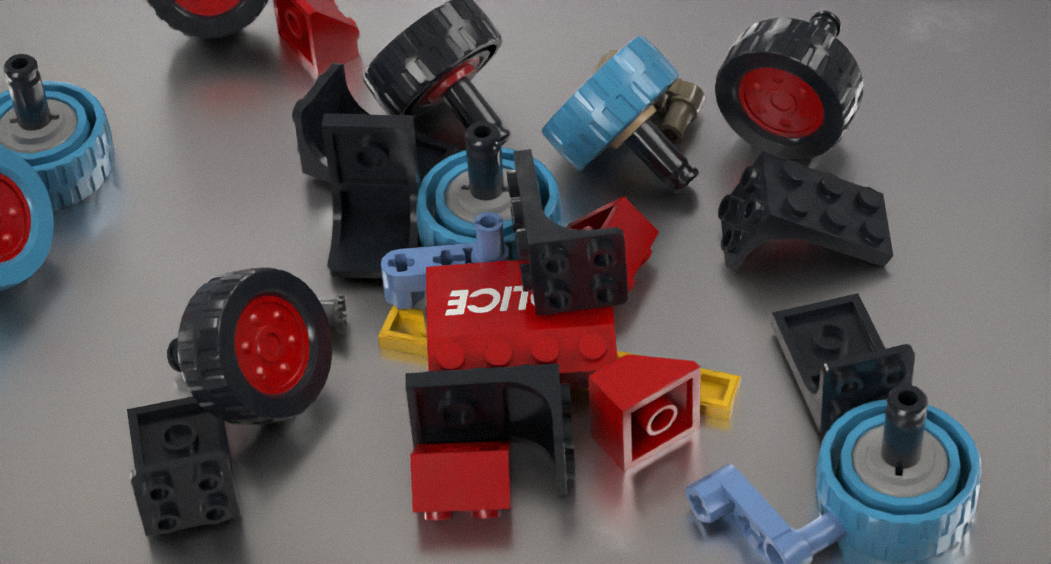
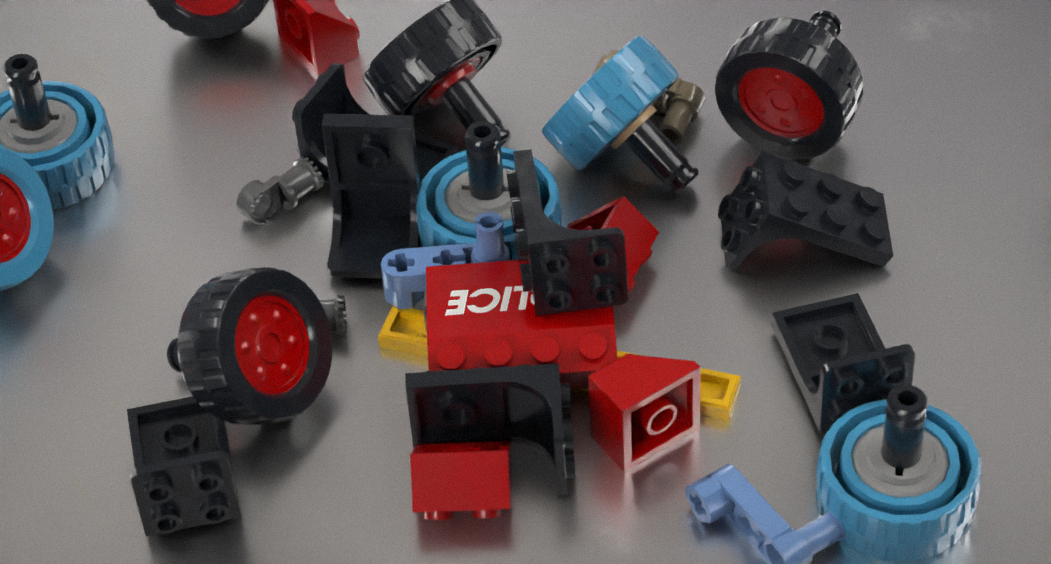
(278, 191): none -> dark grey connector

